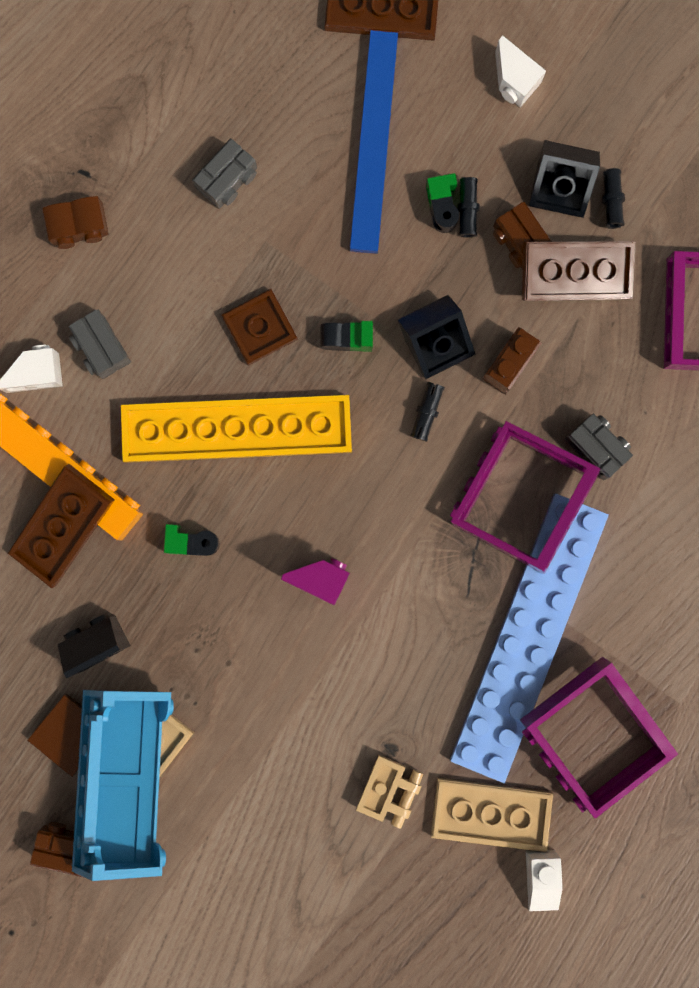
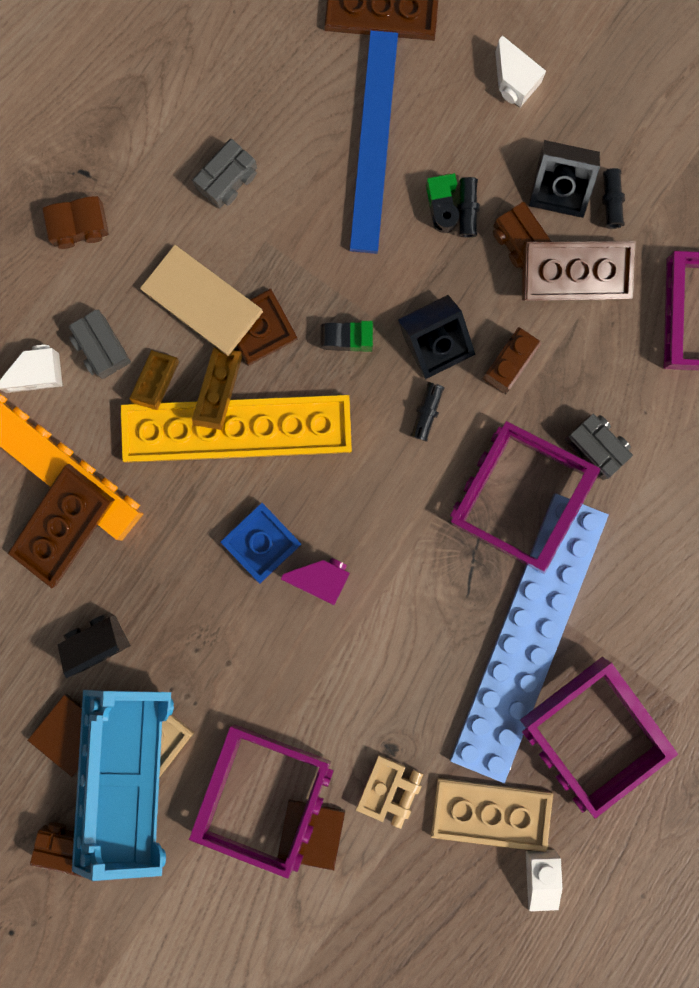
(154, 380): none -> pearl gold plate
(200, 832): none -> magenta window
(201, 300): none -> tan tile
(203, 543): leg -> none
(217, 389): none -> pearl gold plate
(261, 543): none -> blue plate
(324, 840): none -> reddish brown tile

